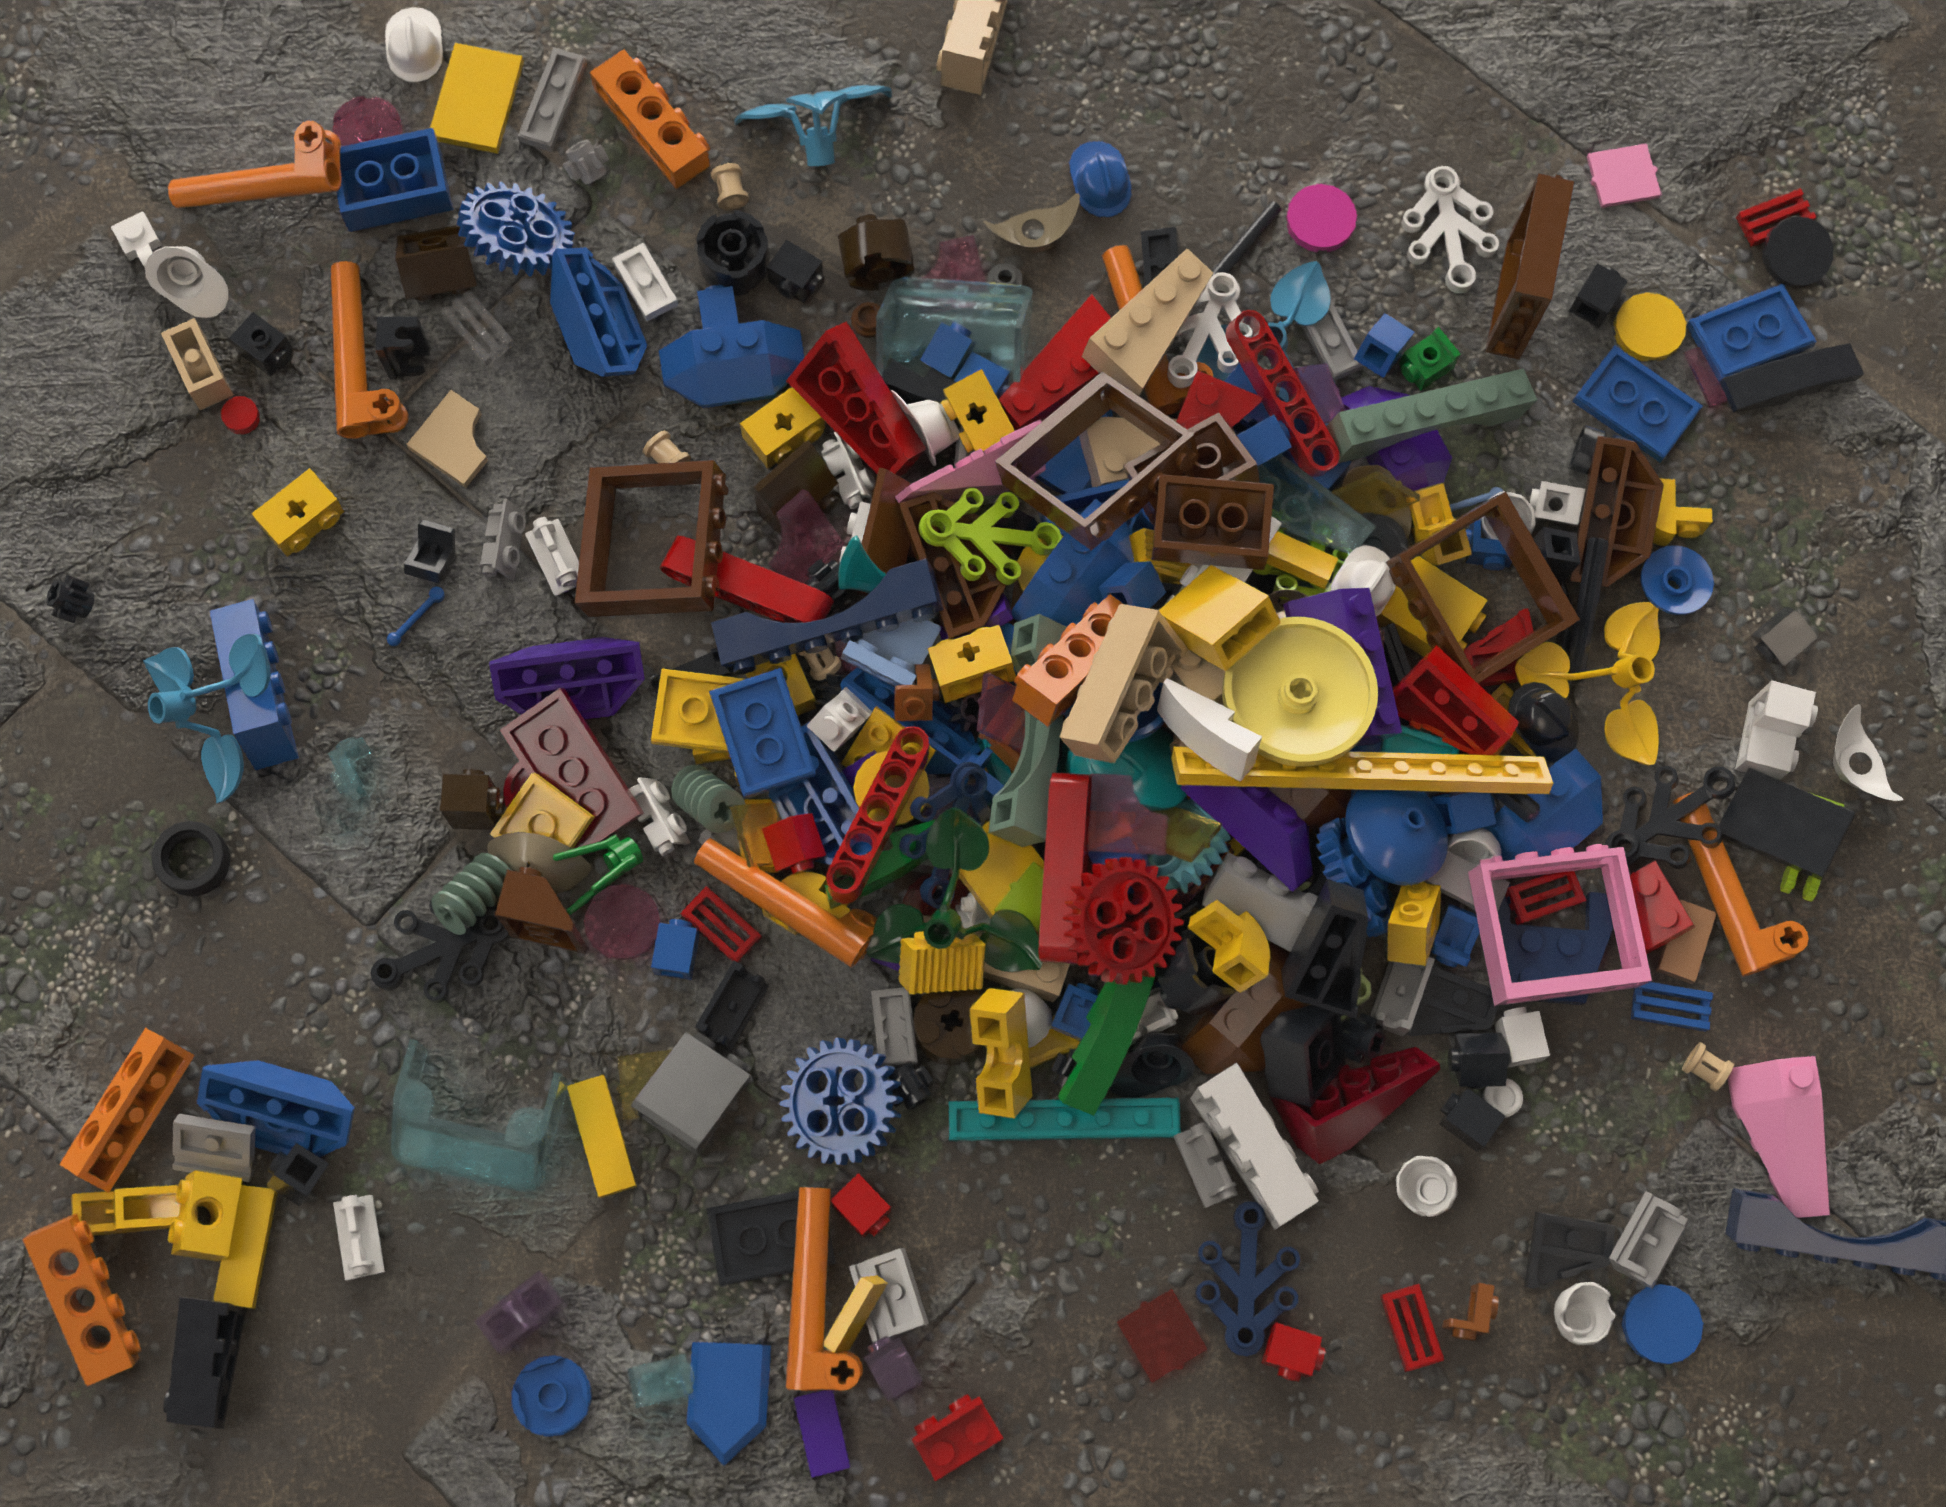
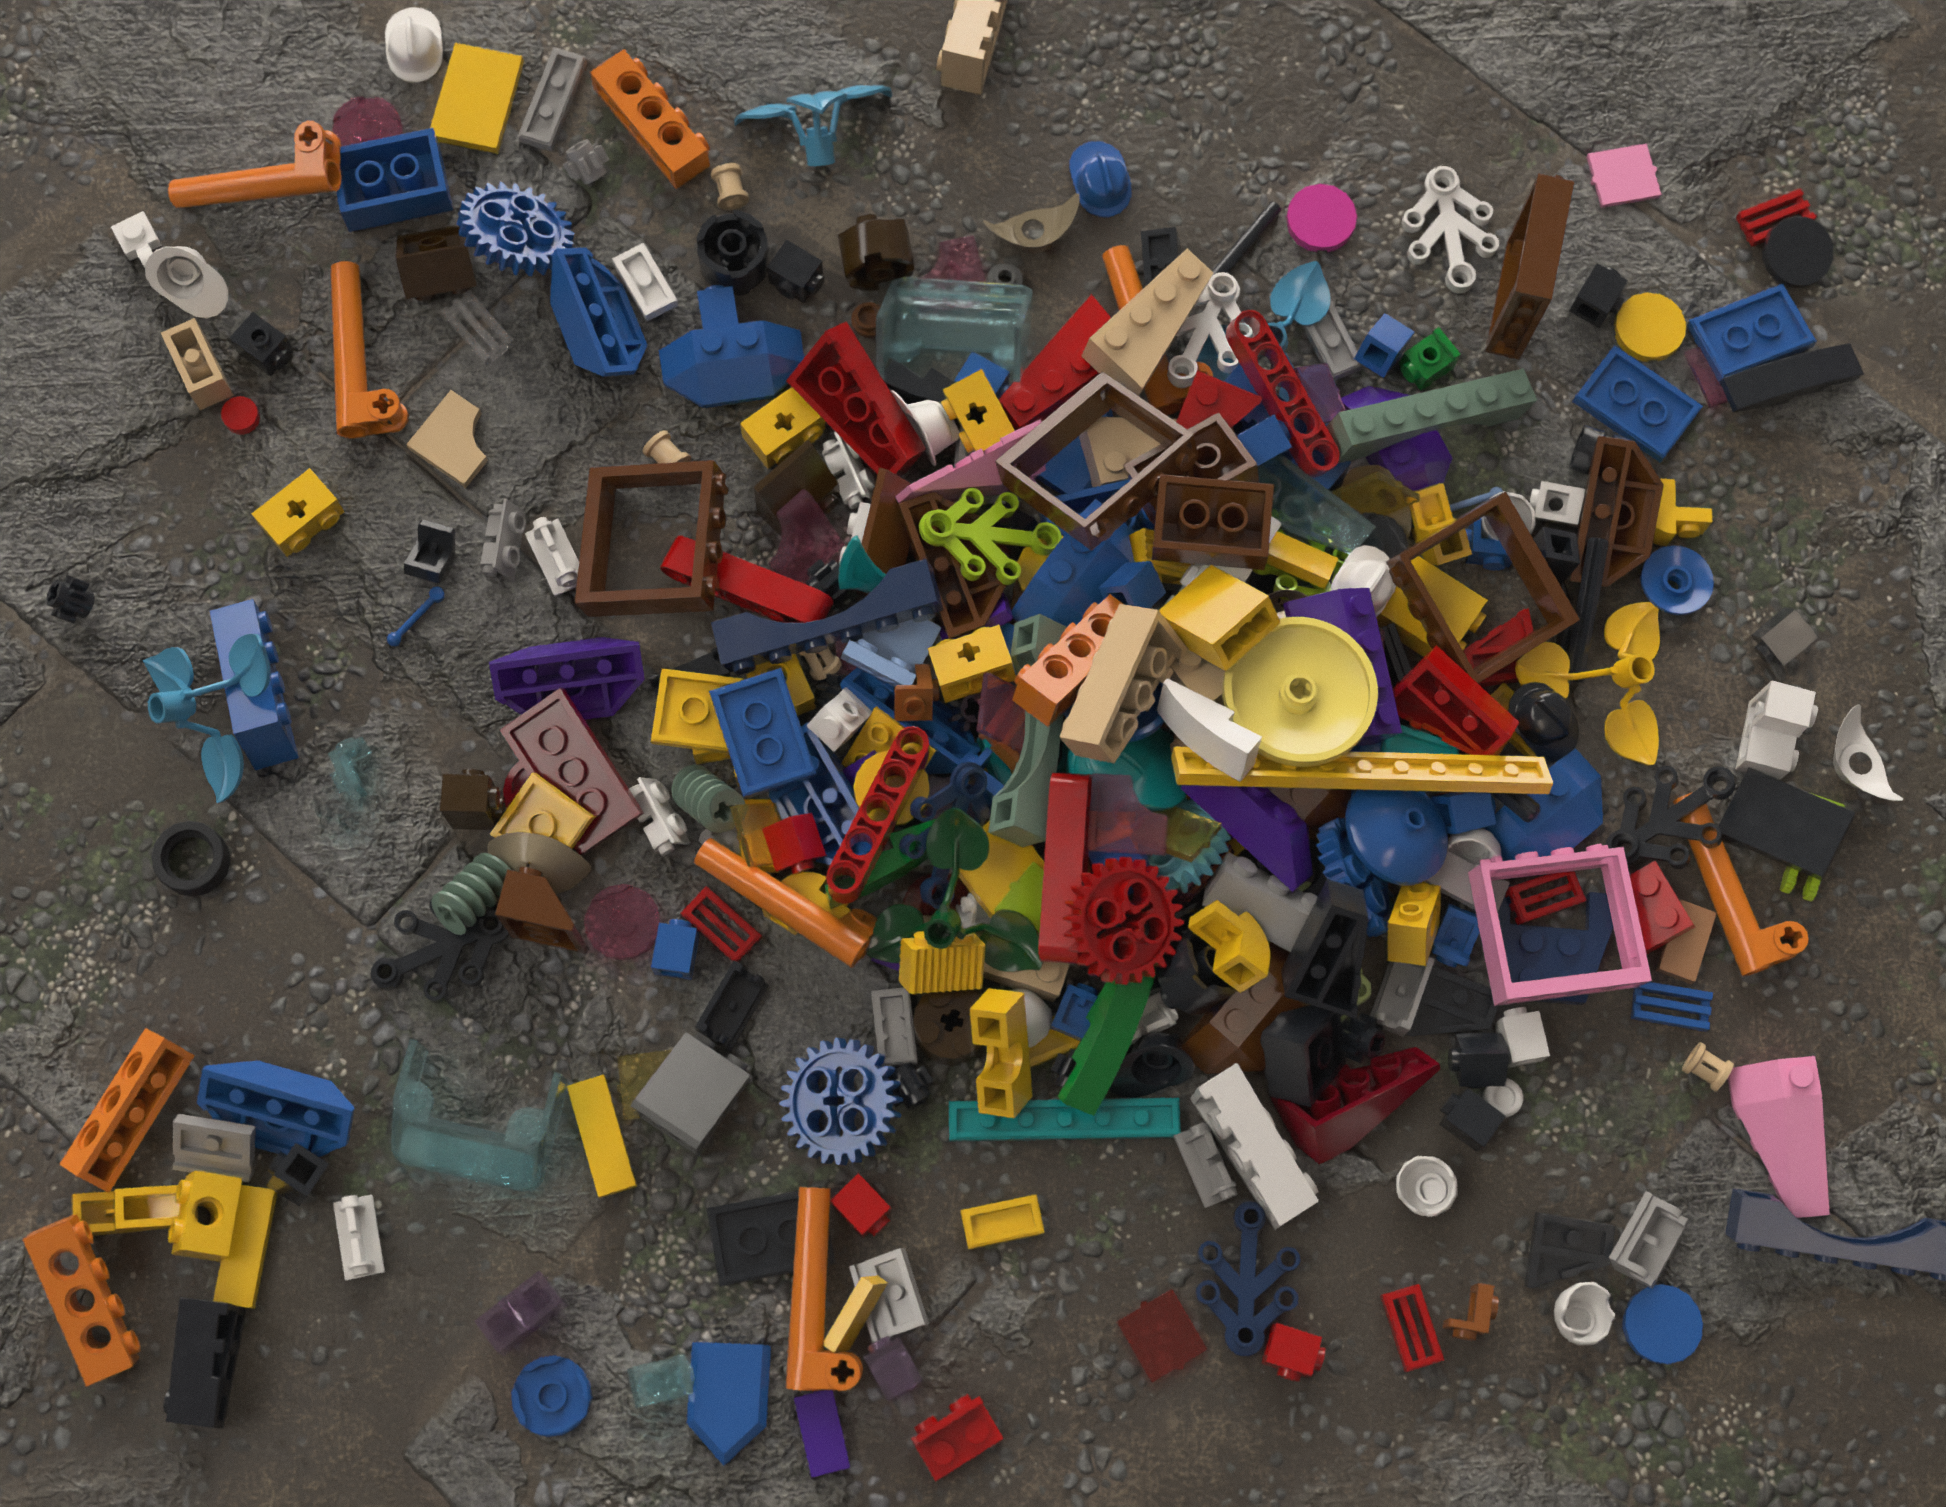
(399, 340): black hinge -> none
(620, 859): green plant -> none
(949, 349): blue brick -> none
(1002, 1222): none -> yellow tile

